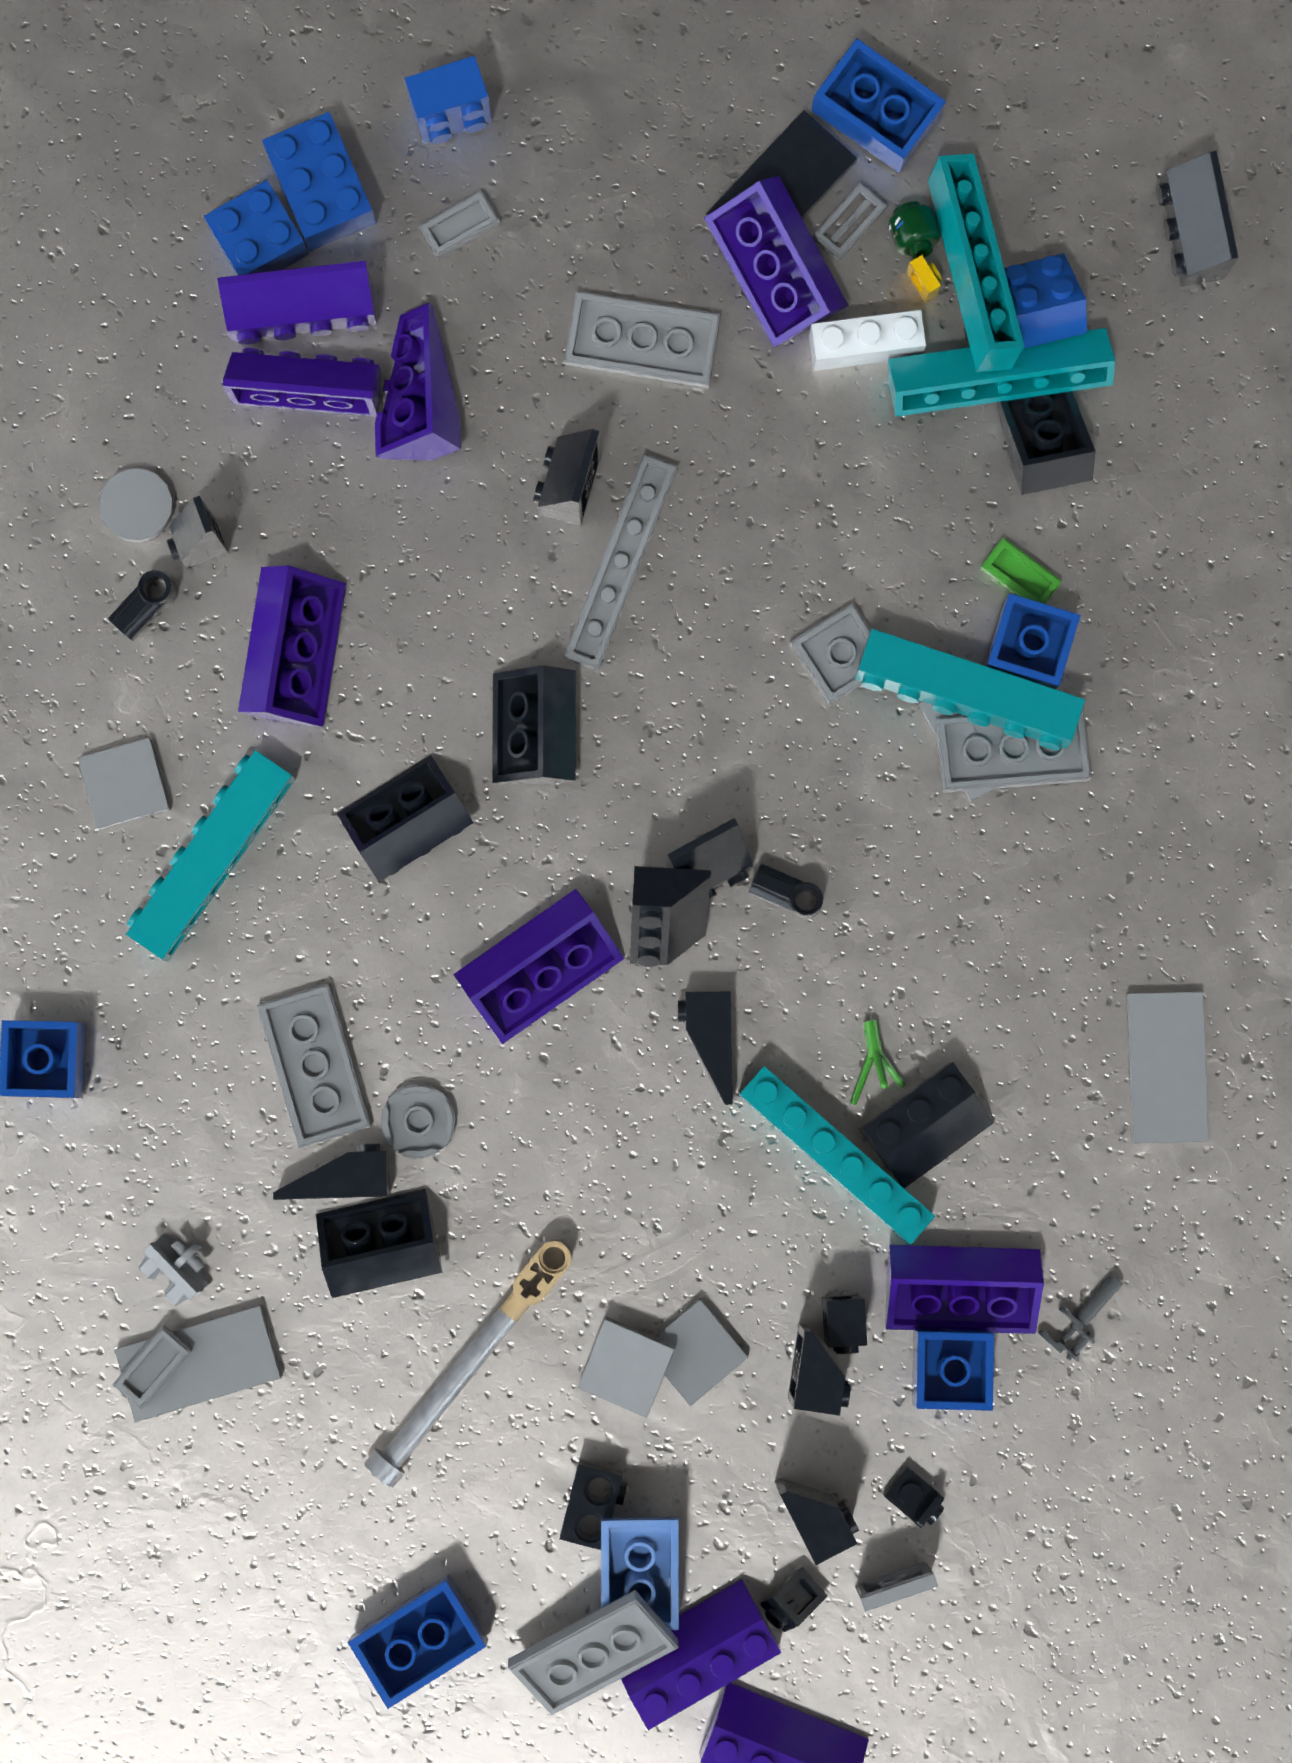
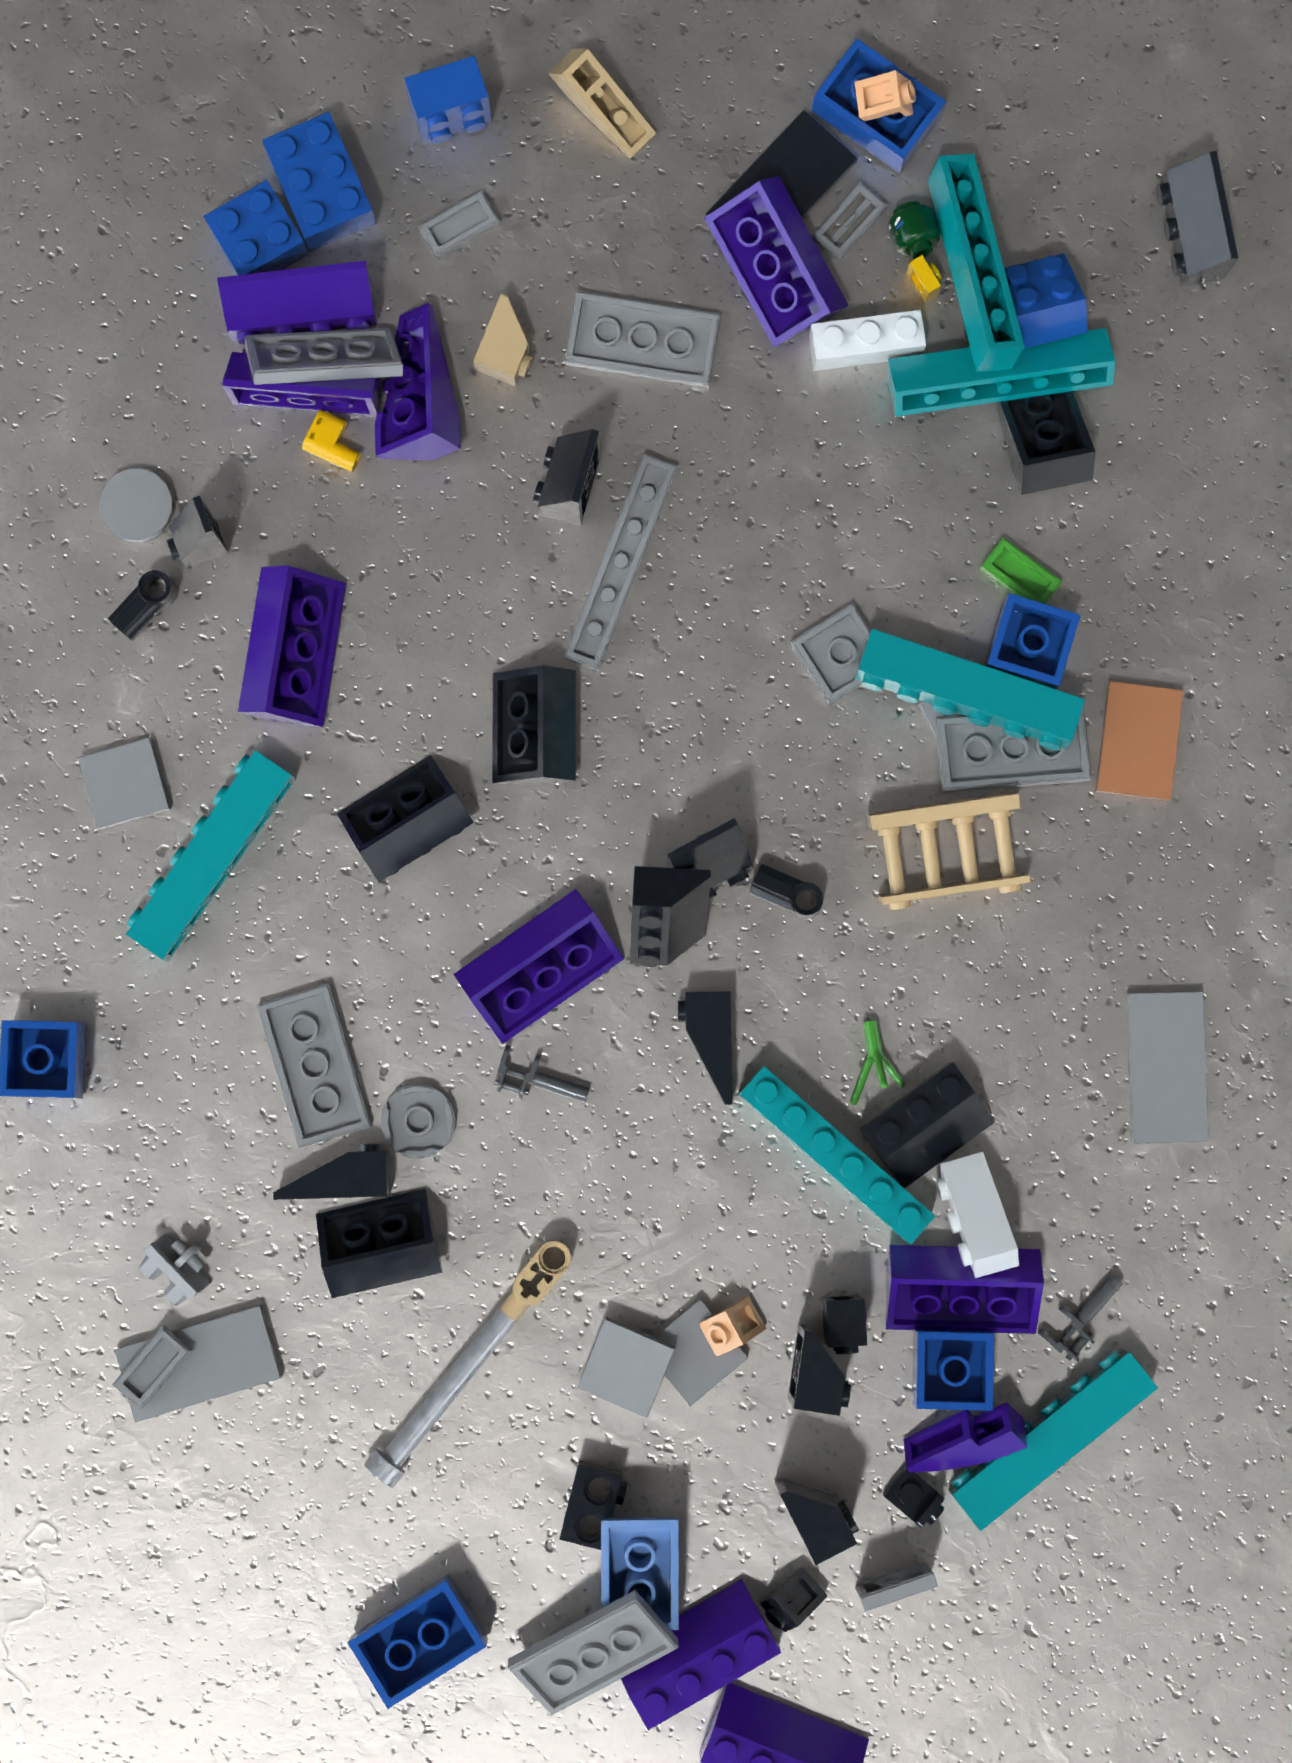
(323, 356): none -> light grey tile
(325, 438): none -> yellow piece
(504, 346): none -> tan slope
(539, 1080): none -> dark grey piece
(601, 100): none -> tan slope
(732, 1326): none -> light nougat bracket
(884, 96): none -> light nougat bracket
(962, 815): none -> tan fence
(966, 1440): none -> dark purple slope
(977, 1215): none -> white brick
(1054, 1437): none -> teal brick
(1139, 741): none -> nougat tile

